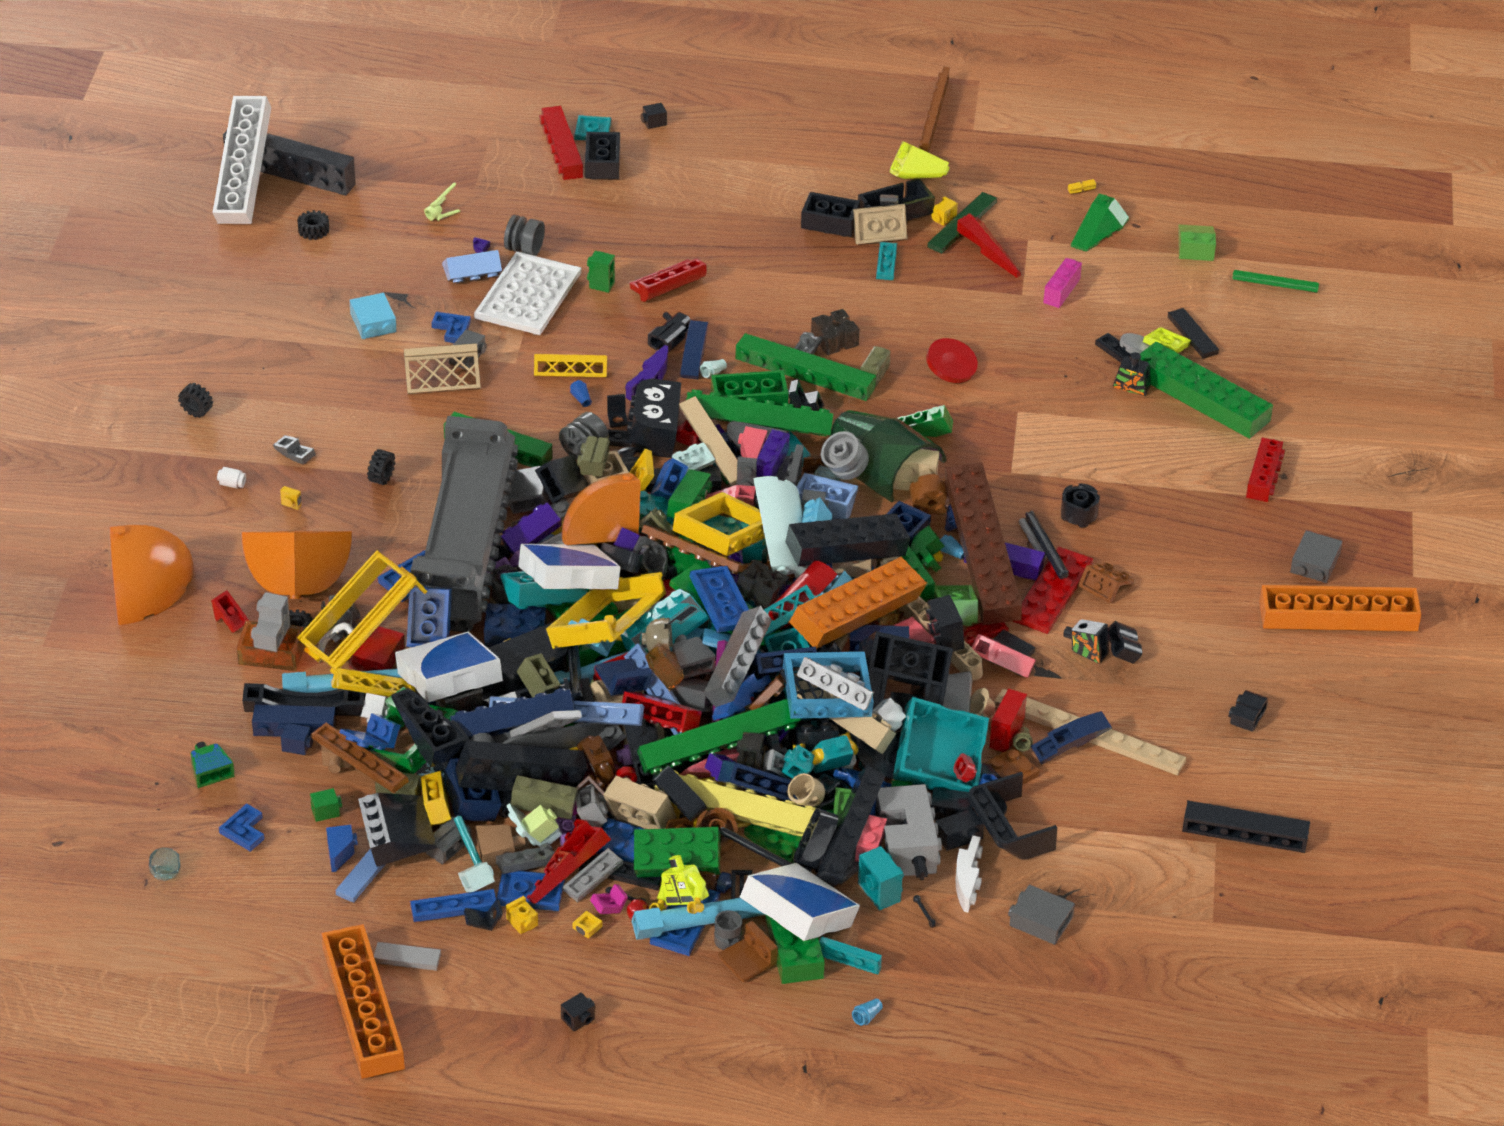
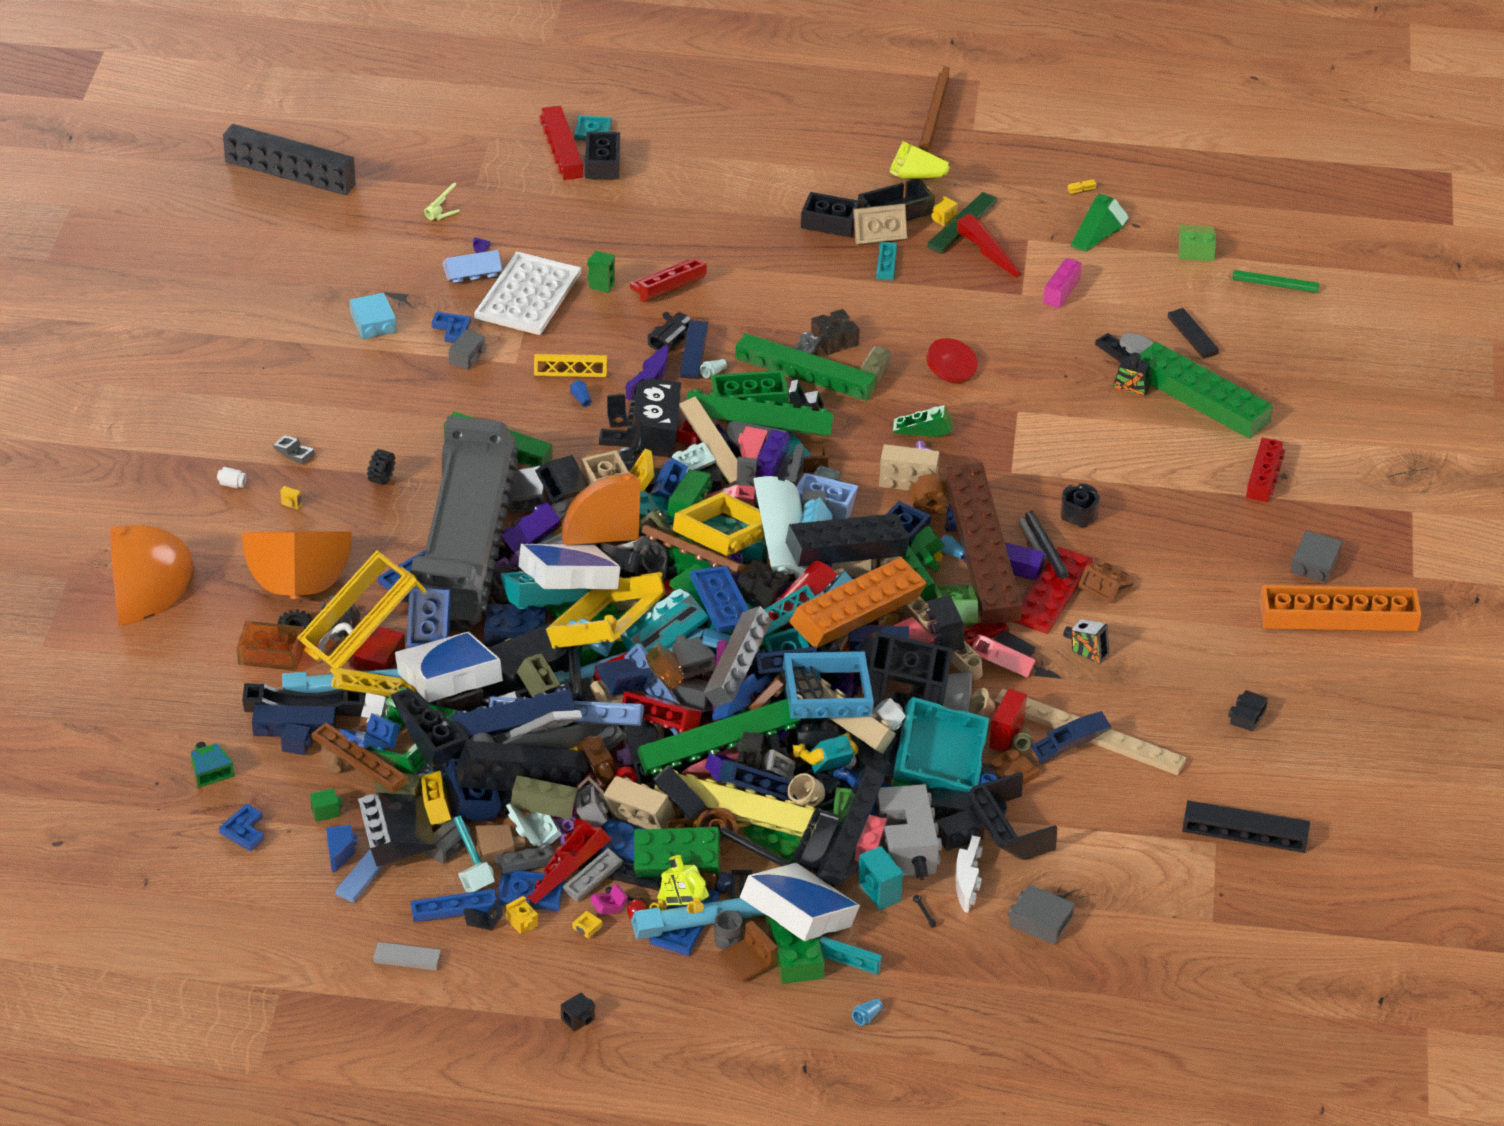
(164, 864): clear light blue hair -> none
(195, 400): black tyre -> none
(226, 608): red slope -> none
(242, 160): white brick -> none
(272, 622): light grey brick -> none
(313, 225): black tyre -> none
(363, 1001): orange brick -> none
(445, 353): tan fence -> none
(524, 235): dark grey wheel -> none
(540, 823): yellowish green brick -> none
(576, 432): dark grey wheel -> none
(593, 456): olive brick -> none
(626, 539): dark purple tile -> none
(654, 115): black brick -> none
(658, 632): dark tan cylinder -> none
(798, 762): teal brick -> none
(836, 682): bracket -> none
(844, 455): light grey wheel -> none
(886, 200): dark grey slope -> none
(888, 446): clear green windscreen -> none
(964, 768): red plate -> none
(1124, 642): black brick -> none
(1168, 339): neon yellow tile -> none

